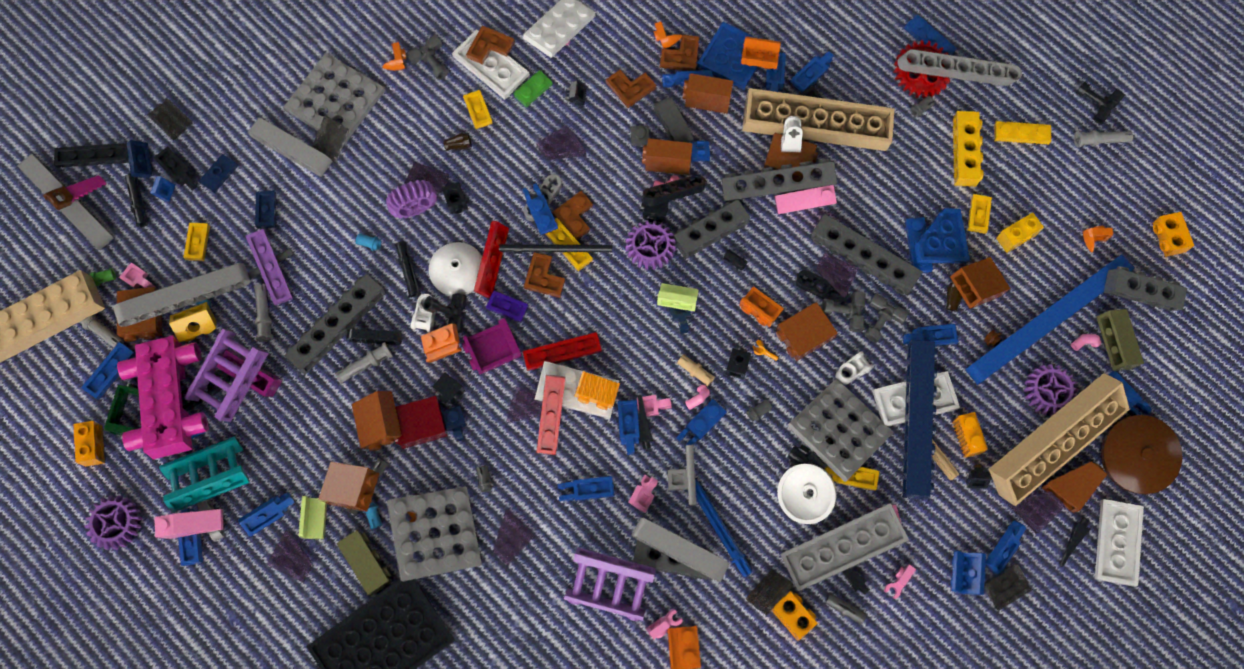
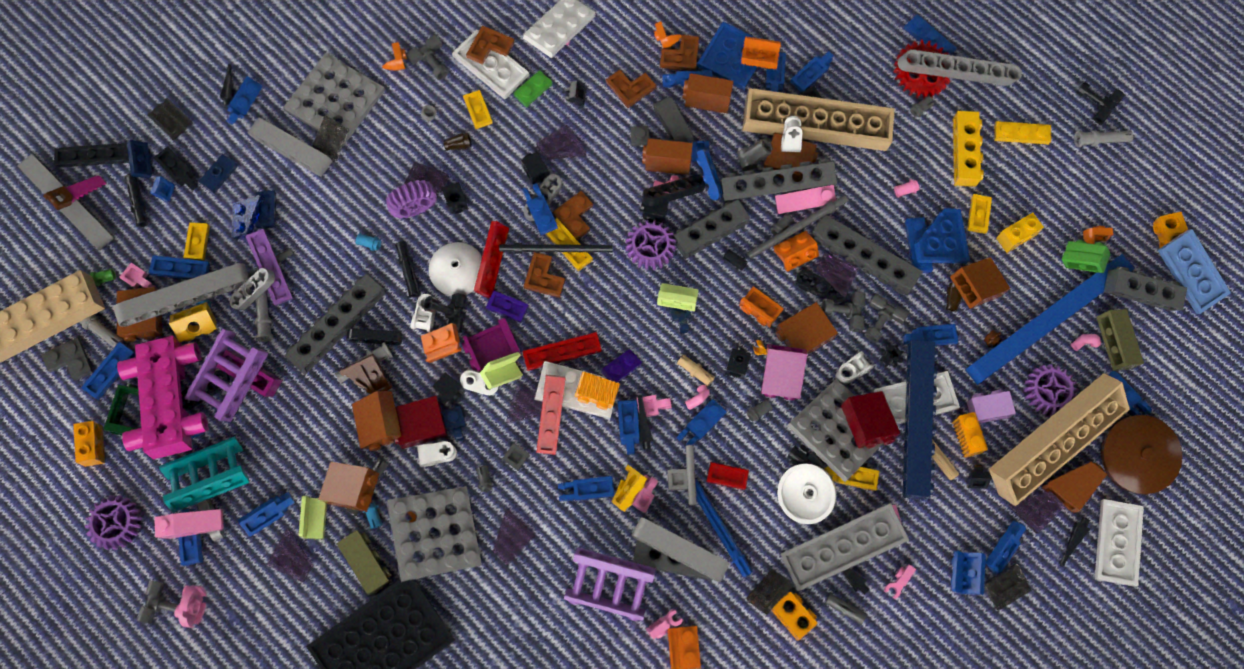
(71, 355): none -> dark grey plate
(154, 602): none -> dark grey bar
(177, 267): none -> blue plate
(191, 606): none -> bright pink plate
(227, 90): none -> black piece
(243, 99): none -> blue hinge
(245, 216): none -> clear blue wing
(265, 278): none -> light grey beam
(367, 374): none -> reddish brown wing
(428, 110): none -> light grey hinge
(433, 453): none -> white piece
(478, 384): none -> white plate
(501, 371): none -> yellowish green panel
(516, 457): none -> dark grey plate
(534, 167): none -> black brick
(621, 366): none -> dark purple plate
(629, 488): none -> yellow wing
(710, 174): none -> blue hinge
(727, 476): none -> red tile
(752, 155): none -> dark grey piece
(782, 224): none -> dark grey pin
(784, 372): none -> panel
(797, 250): none -> orange bracket
(830, 207): none -> dark grey bar
(870, 419): none -> dark red brick
(896, 355): none -> black gear
(907, 188): none -> bright pink pin
(992, 407): none -> lavender brick
(1086, 256): none -> bright green brick
(1194, 270): none -> medium blue plate

